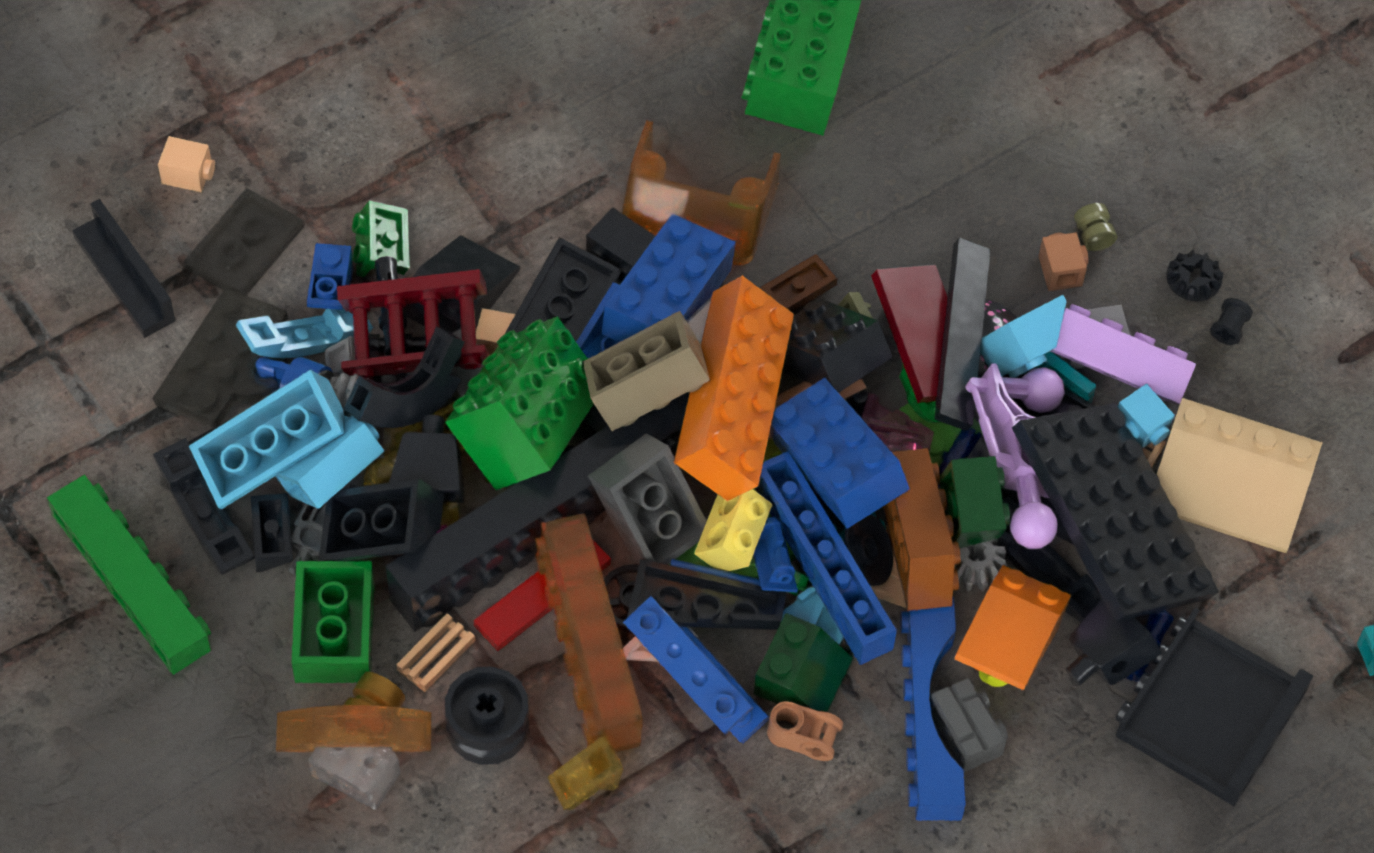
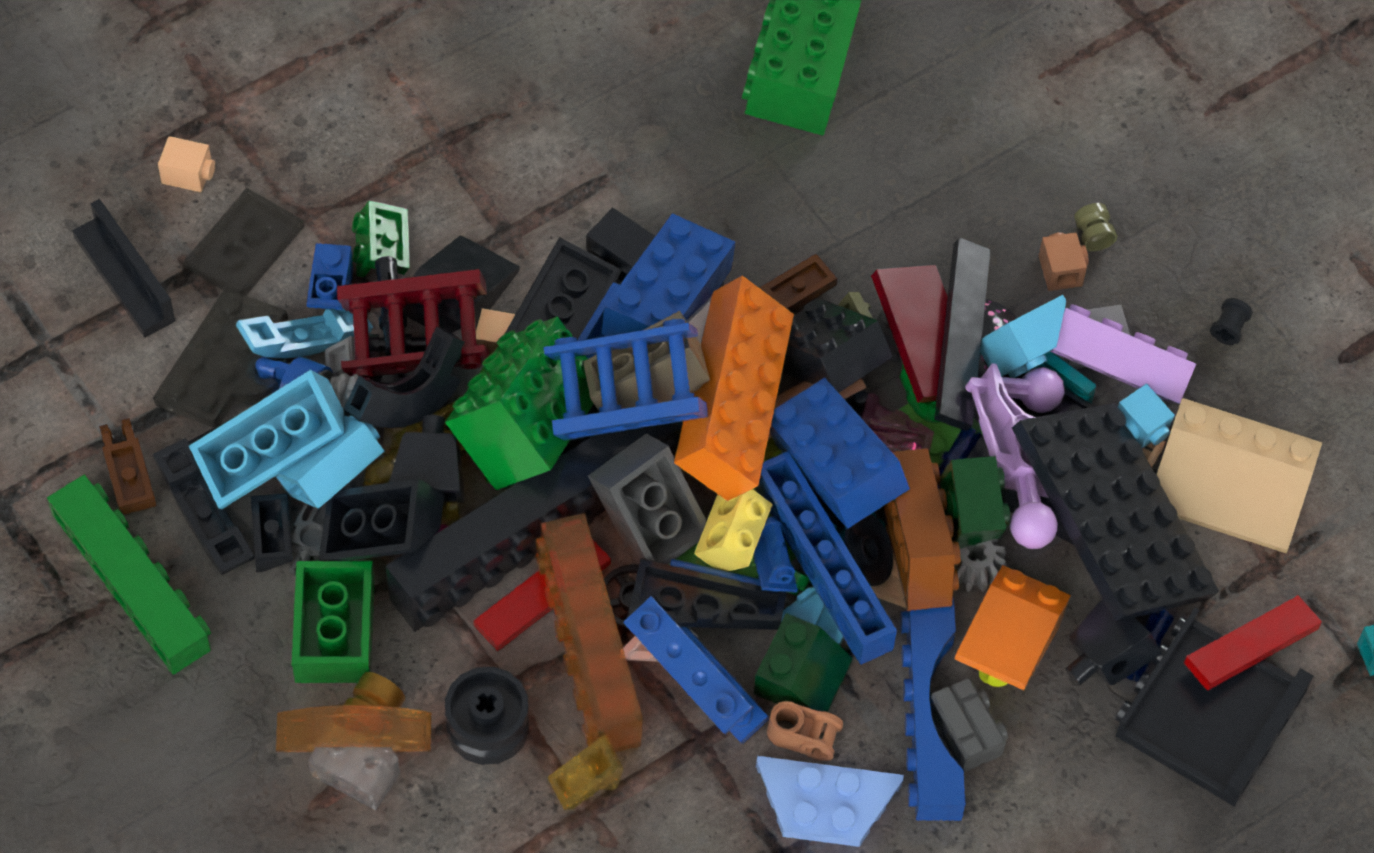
(127, 470): none -> reddish brown hinge
(425, 643): light nougat tile -> none
(647, 410): none -> blue fence
(739, 217): clear orange windscreen -> none
(826, 800): none -> light blue wing
(1052, 570): black slope -> none
(1203, 286): black gear -> none
(1252, 642): none -> red tile

